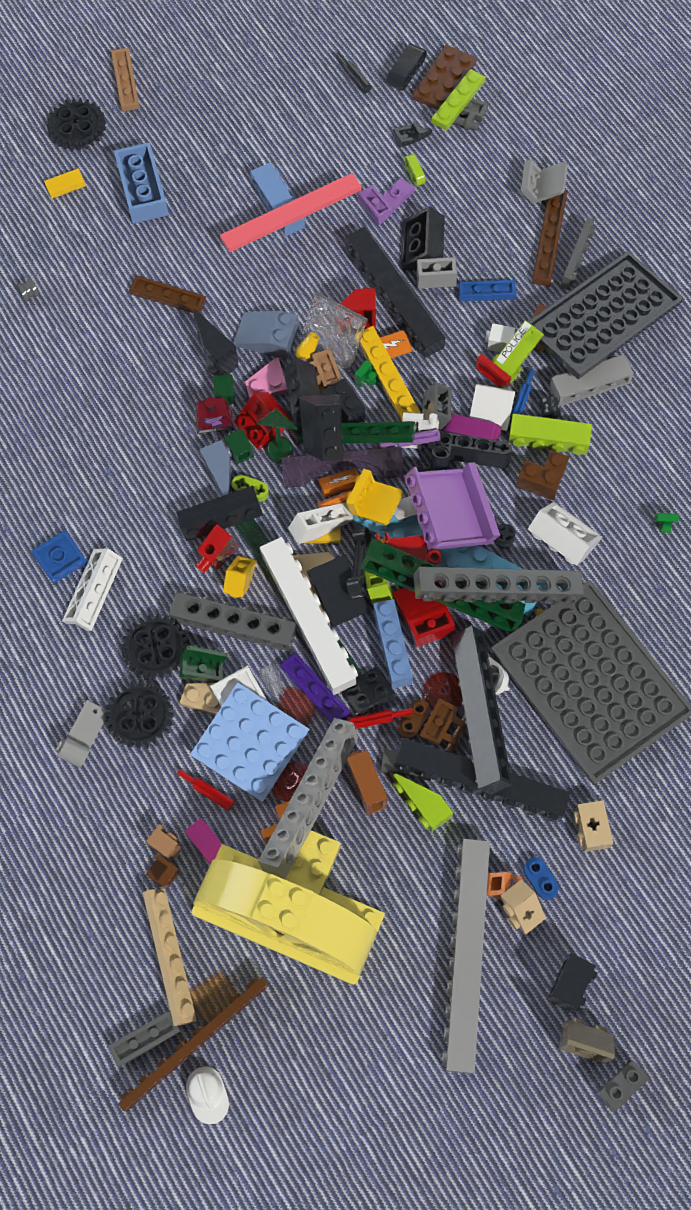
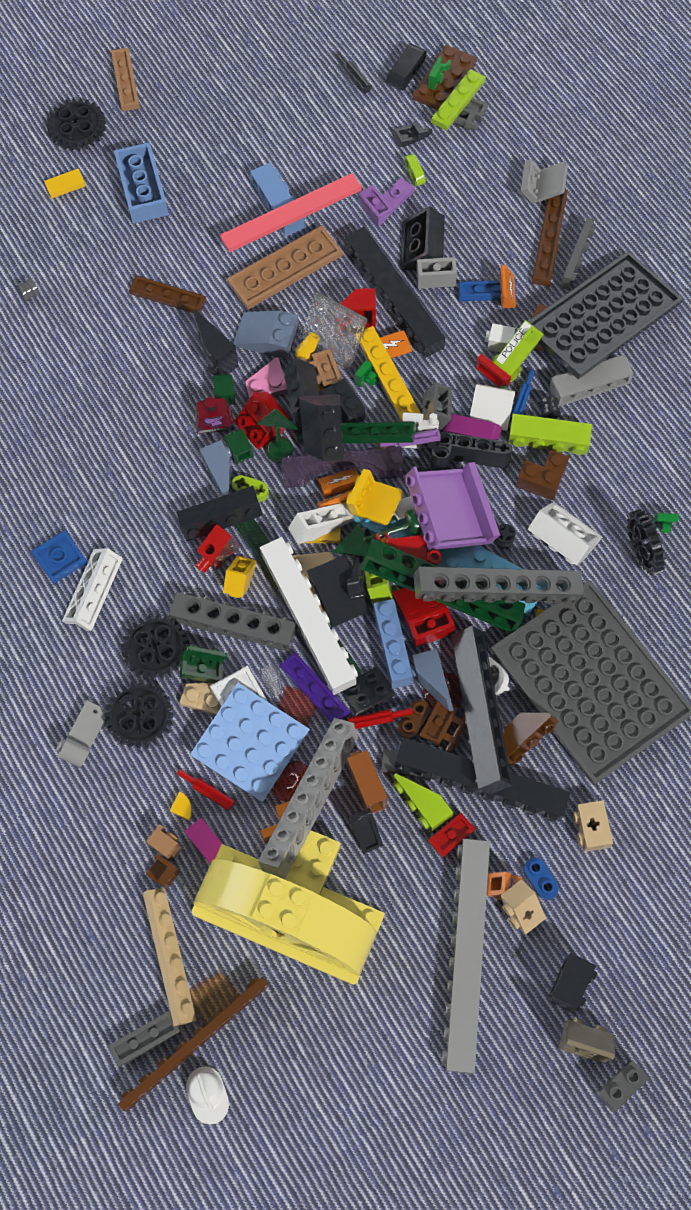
(182, 807): none -> yellow tile
(284, 267): none -> medium nougat plate
(356, 543): none -> dark green piece
(366, 831): none -> black tile
(431, 676): none -> sand blue slope
(436, 75): none -> green plate
(451, 835): none -> red plate
(507, 288): none -> orange slope
(525, 733): none -> reddish brown slope
(652, 553): none -> black gear

